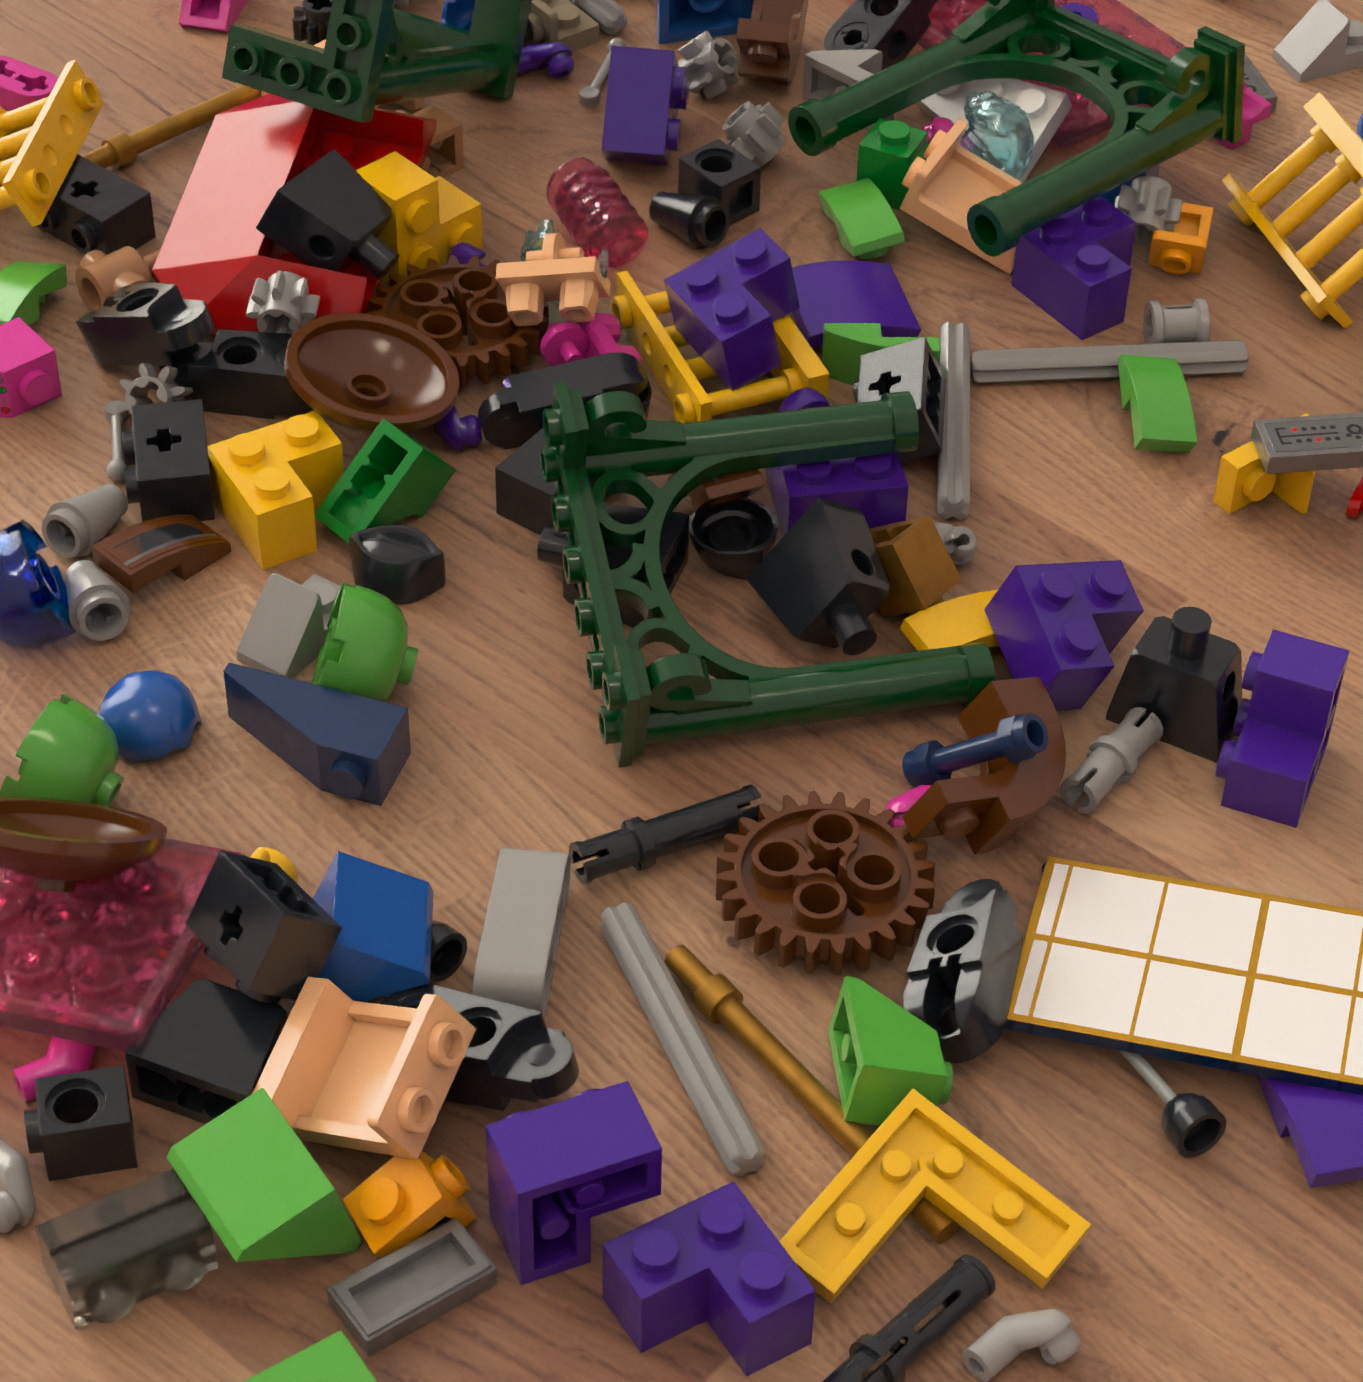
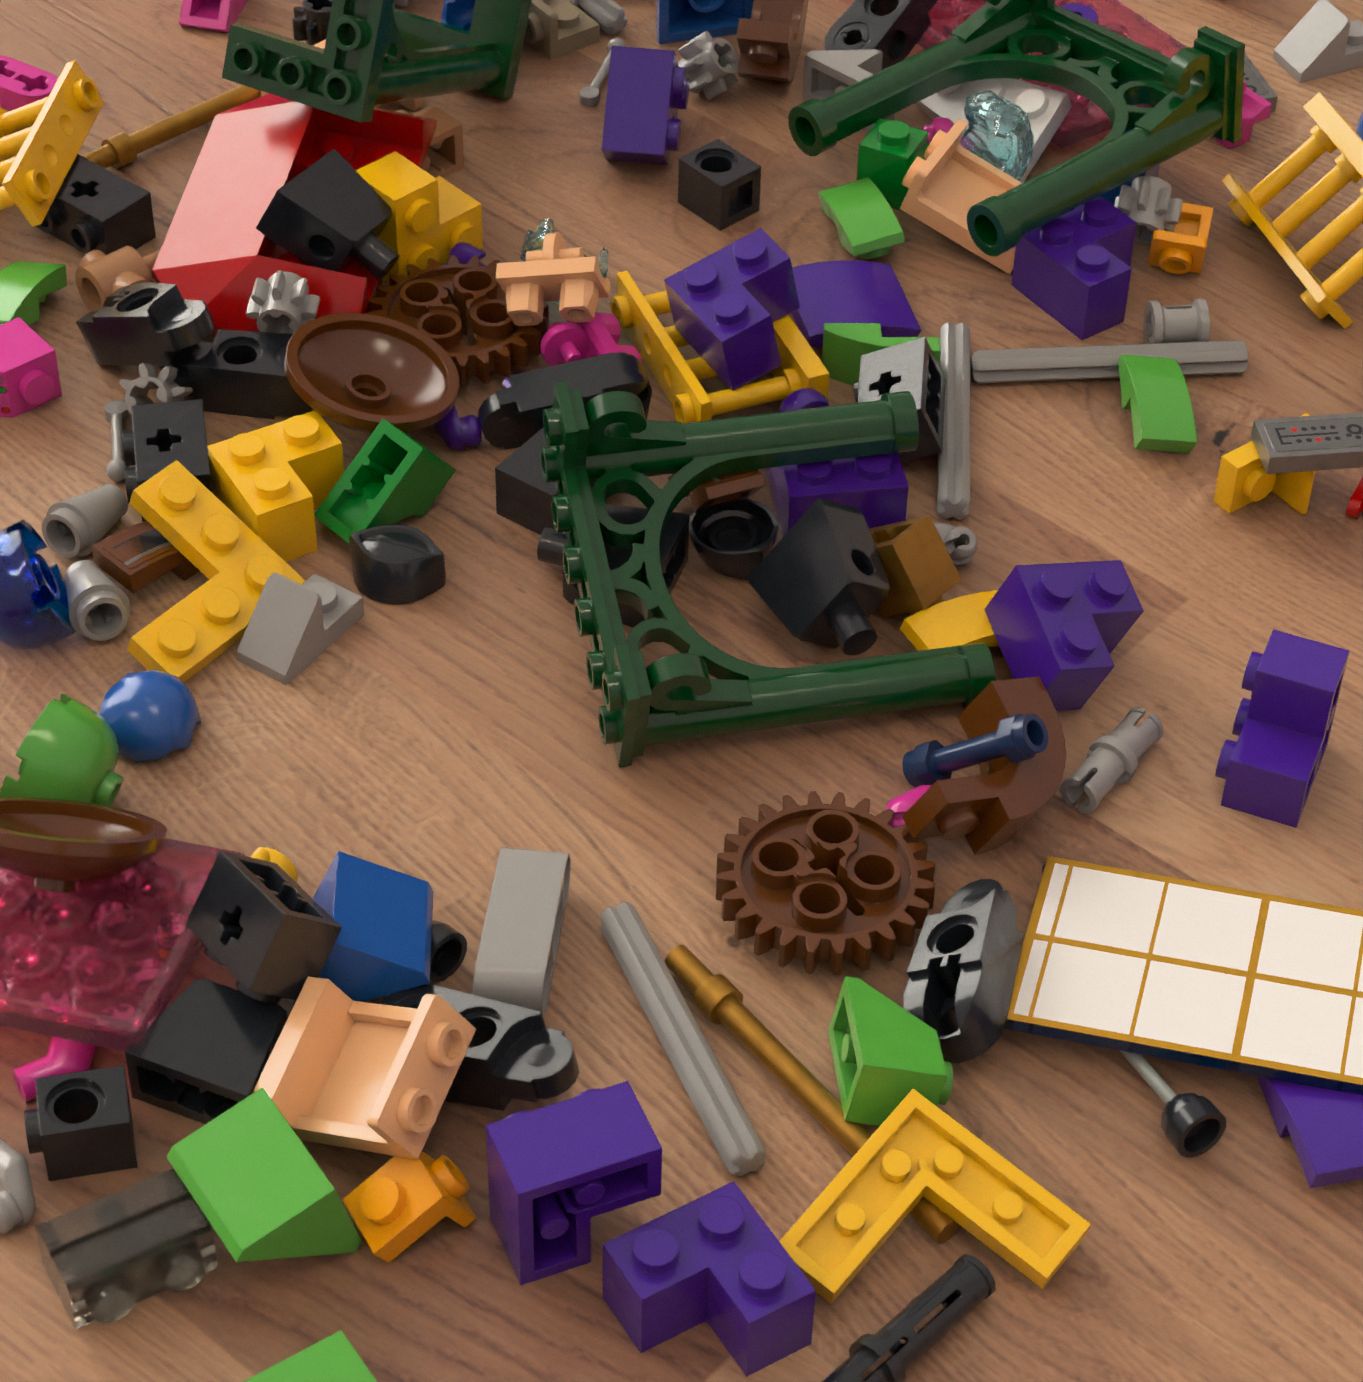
(224, 551): none -> yellow plate
(325, 734): dark blue slope -> none
(365, 645): bright green cylinder -> none
(412, 1286): flat silver tile -> none
(551, 55): dark purple arm -> none
(596, 211): clear pink piece -> none
(643, 841): black pin -> none
(691, 217): black cone -> none
(755, 131): light grey gear -> none
(1018, 1333): light grey arm -> none
(1185, 680): black torso -> none

